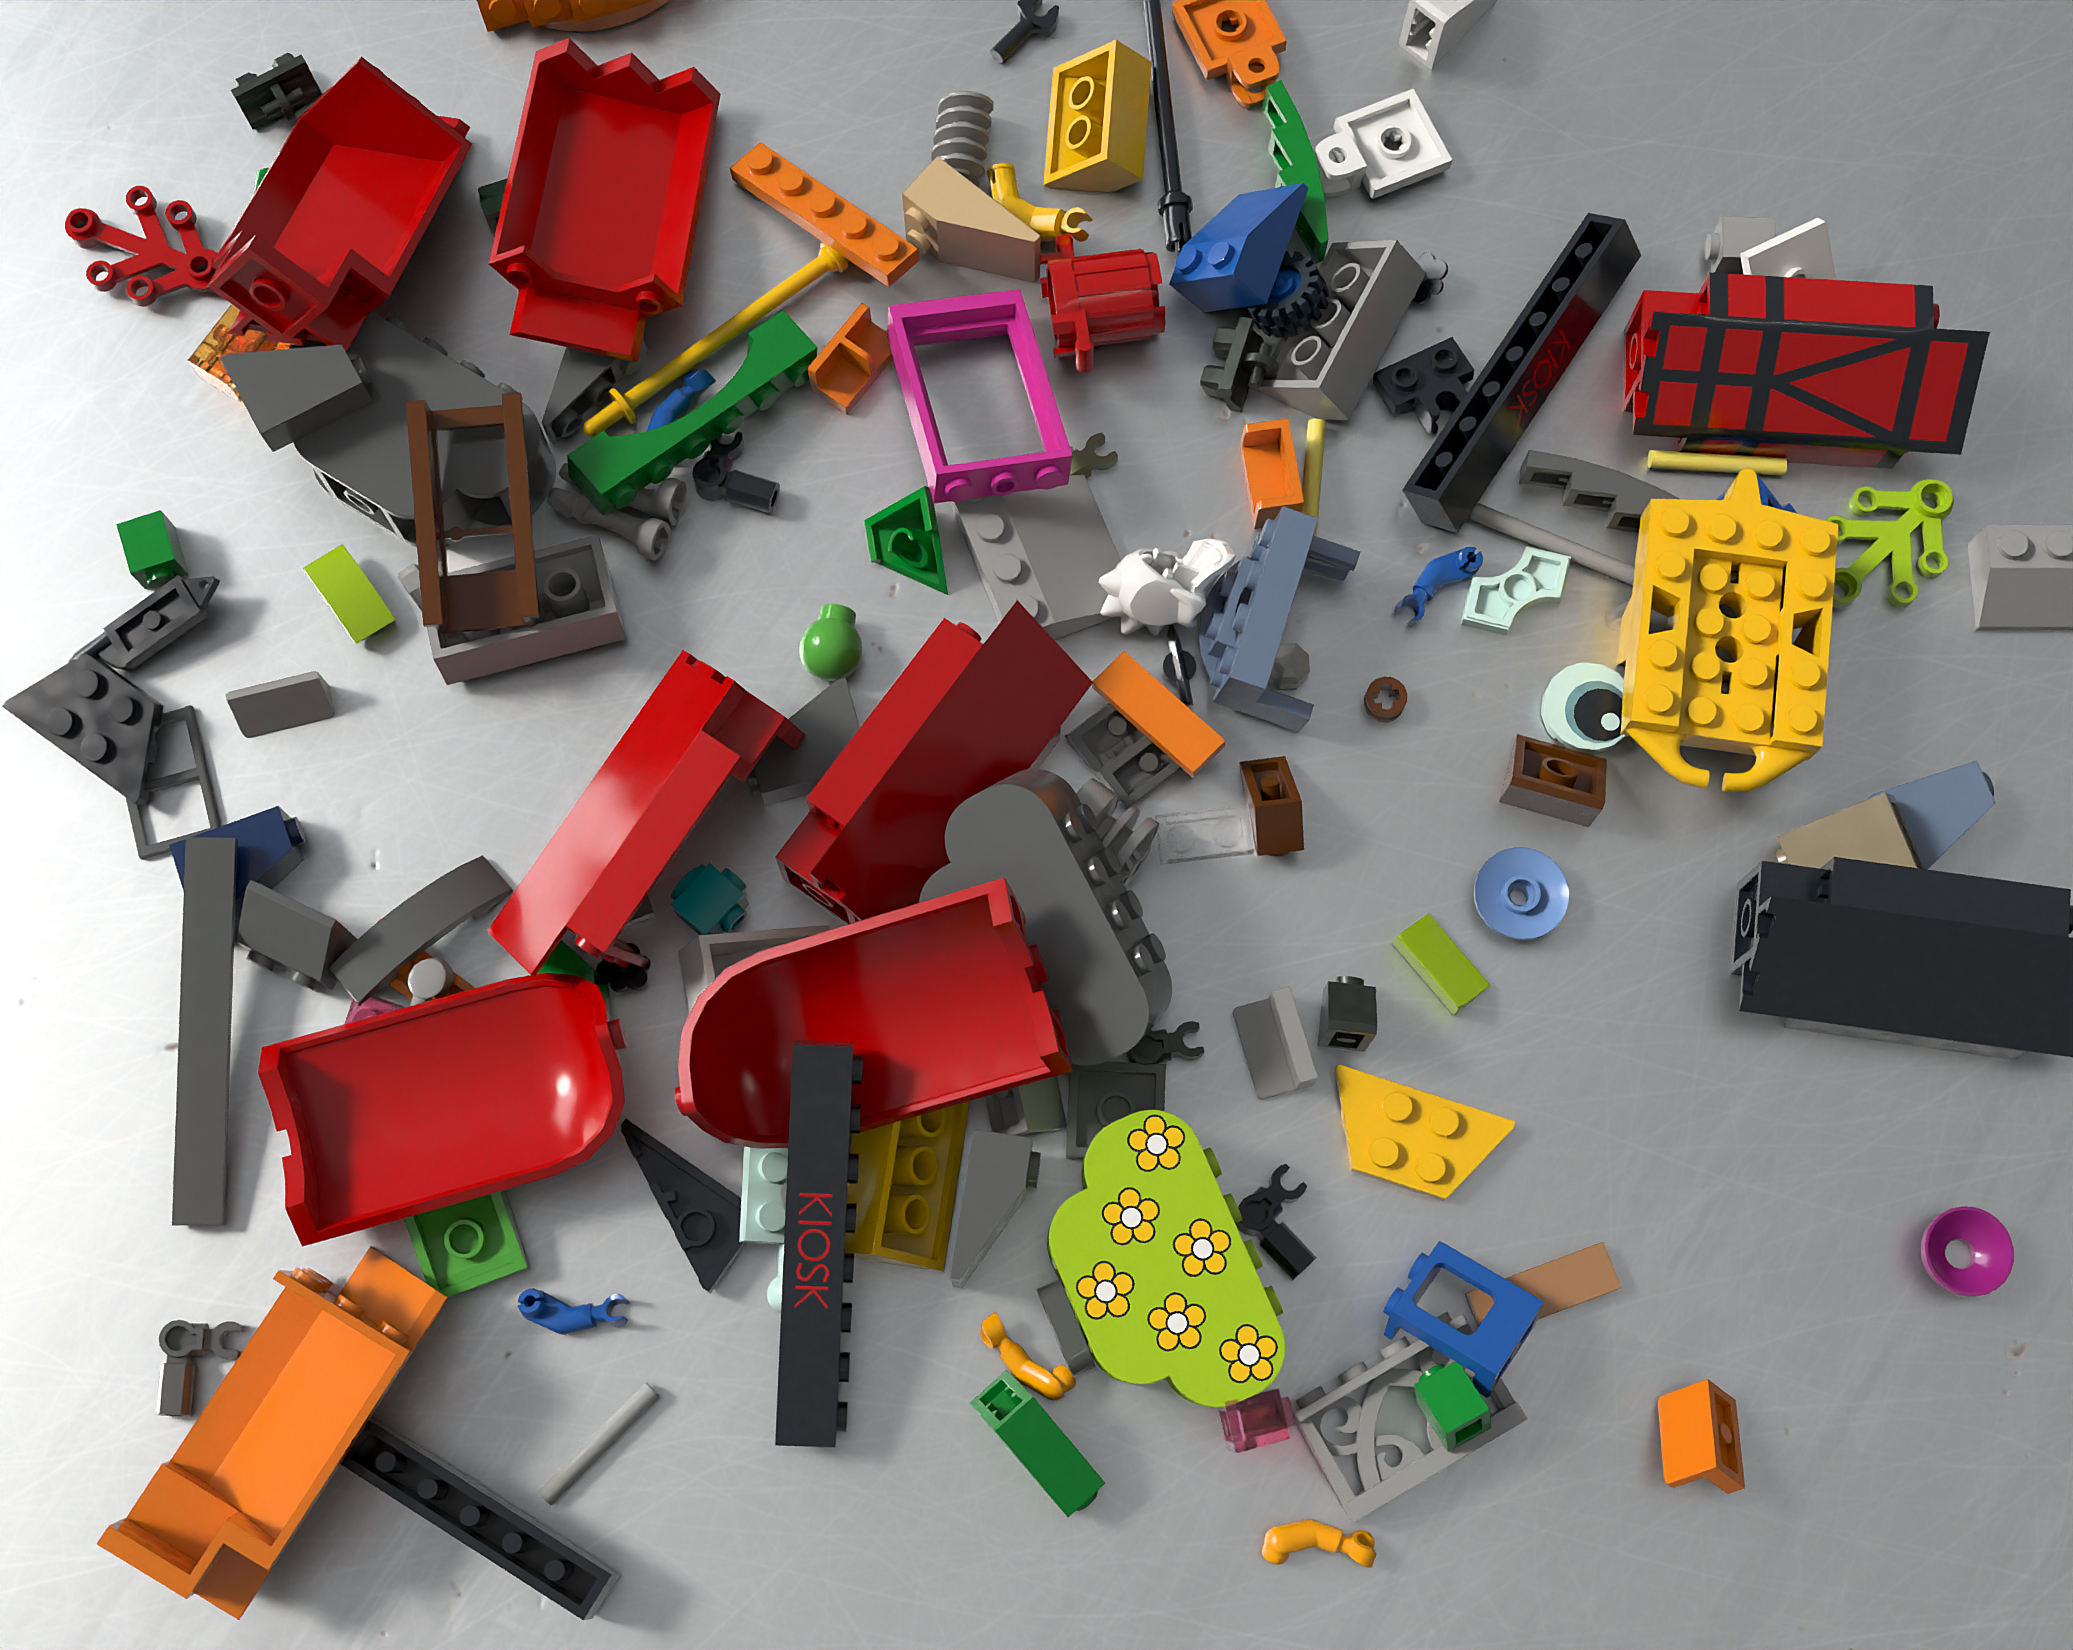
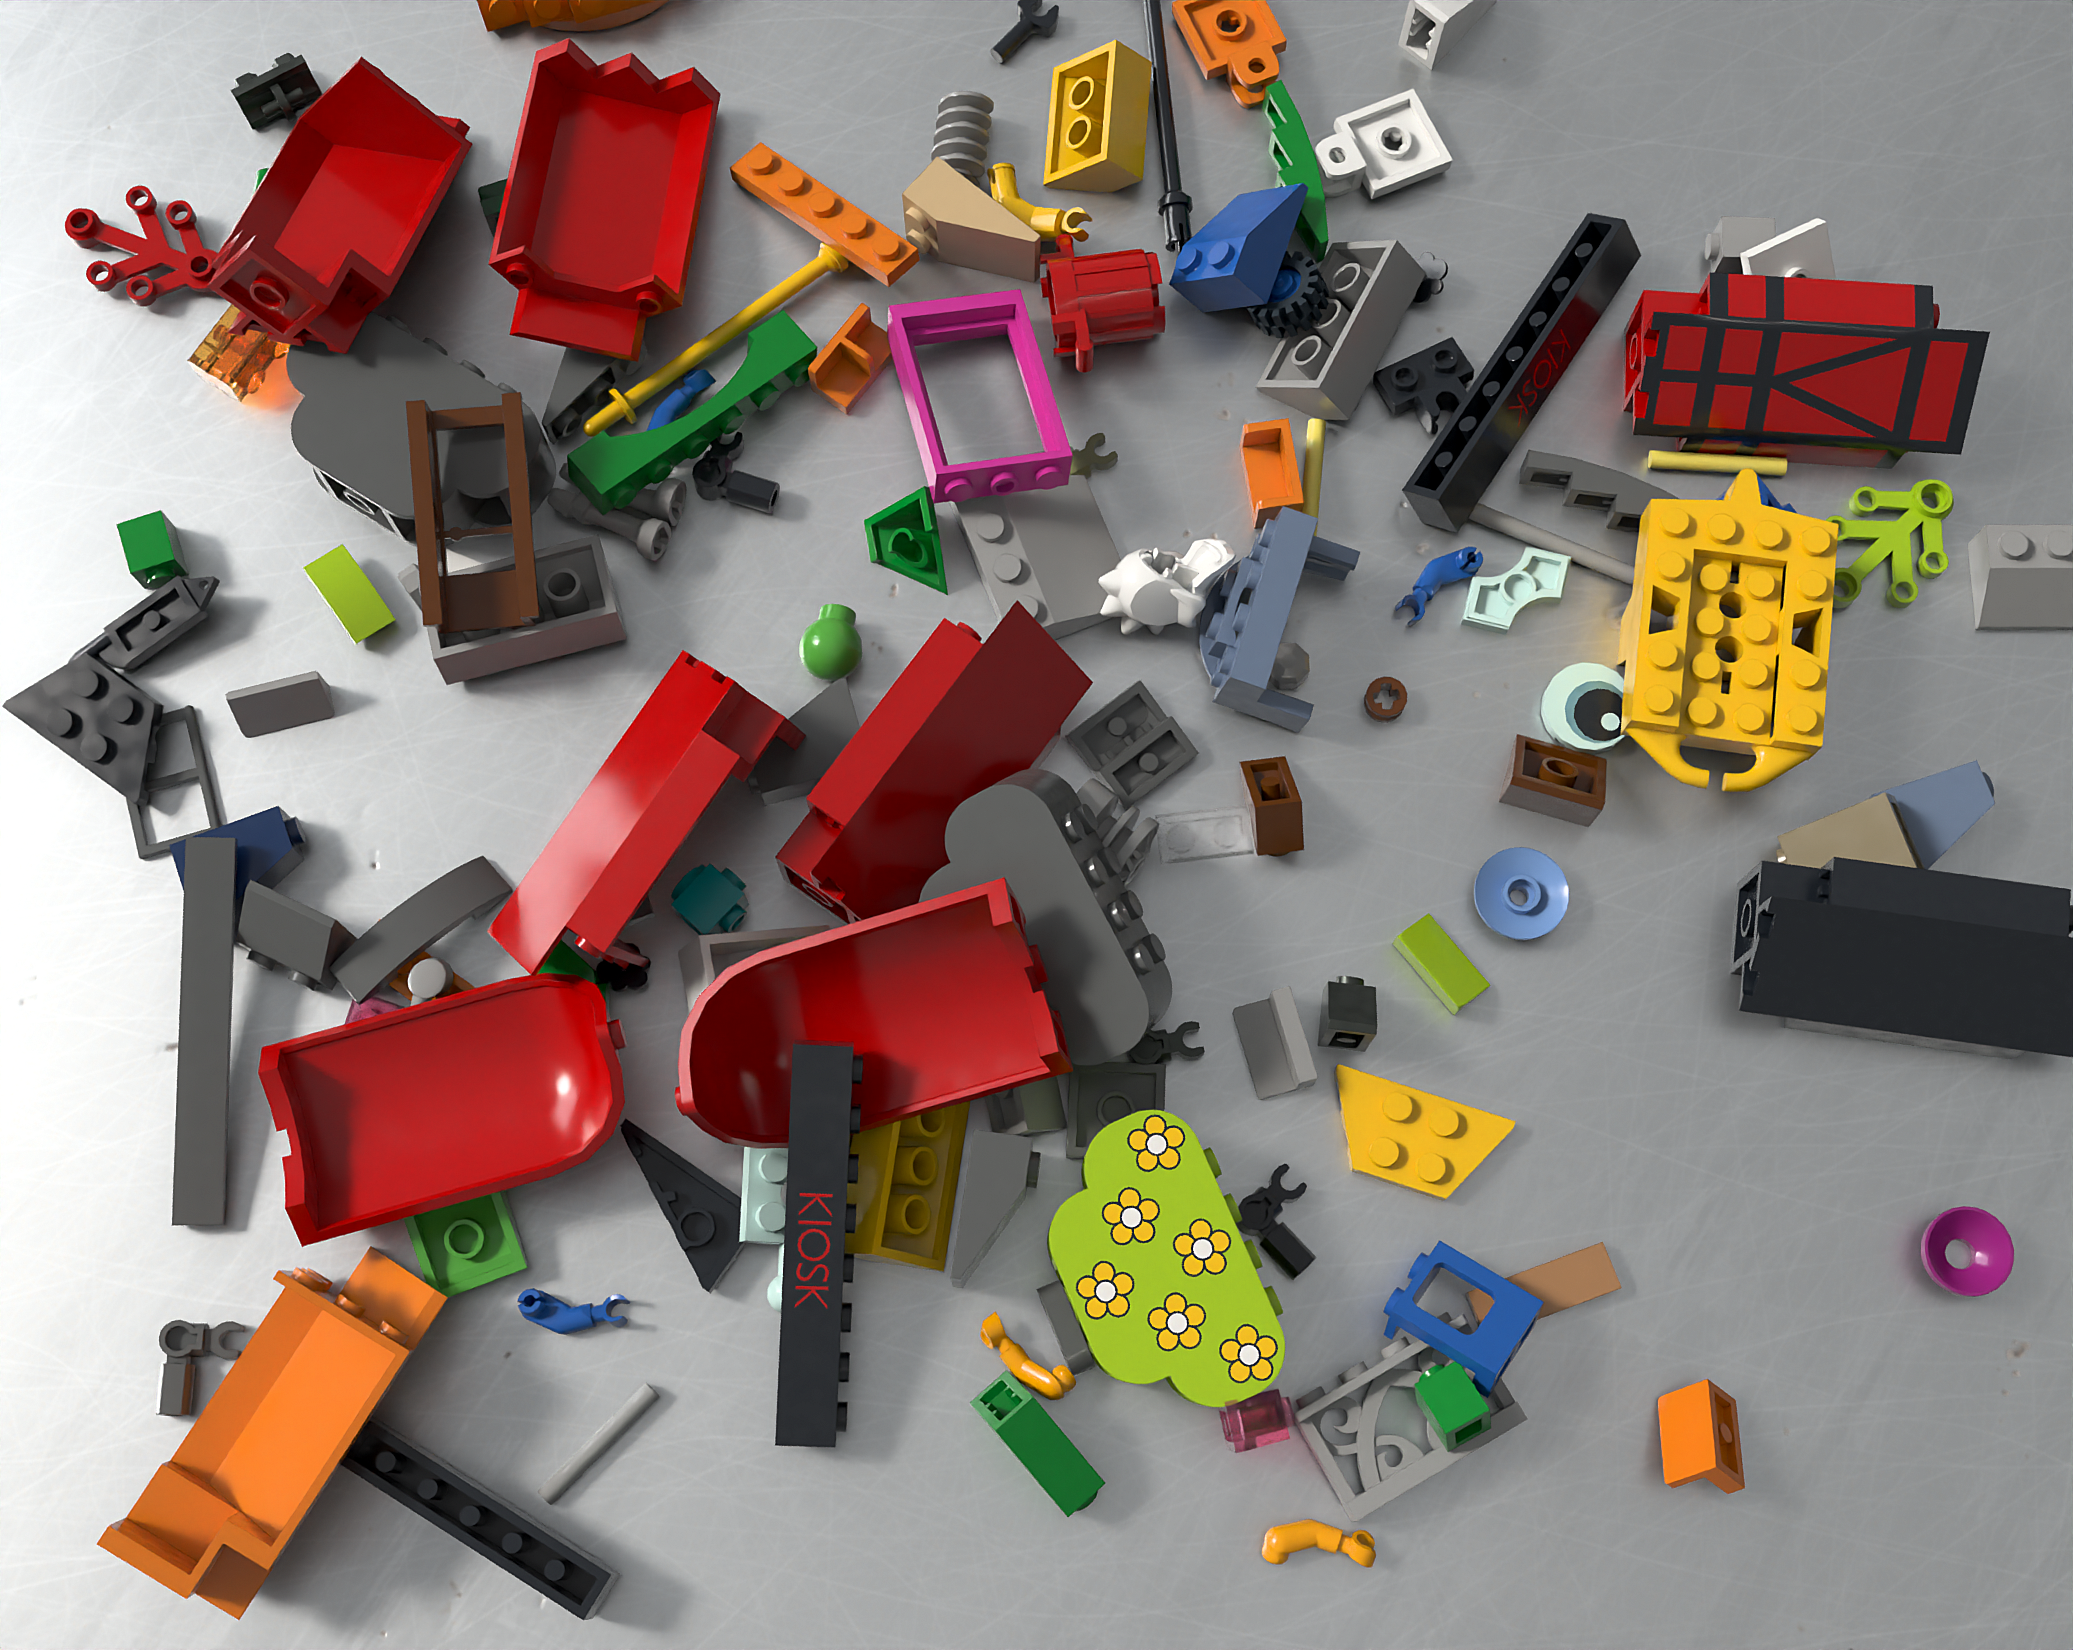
(297, 389): dark grey slope -> none
(1158, 714): orange tile -> none
(1179, 666): black piece -> none
(1245, 366): pearl dark grey hips -> none

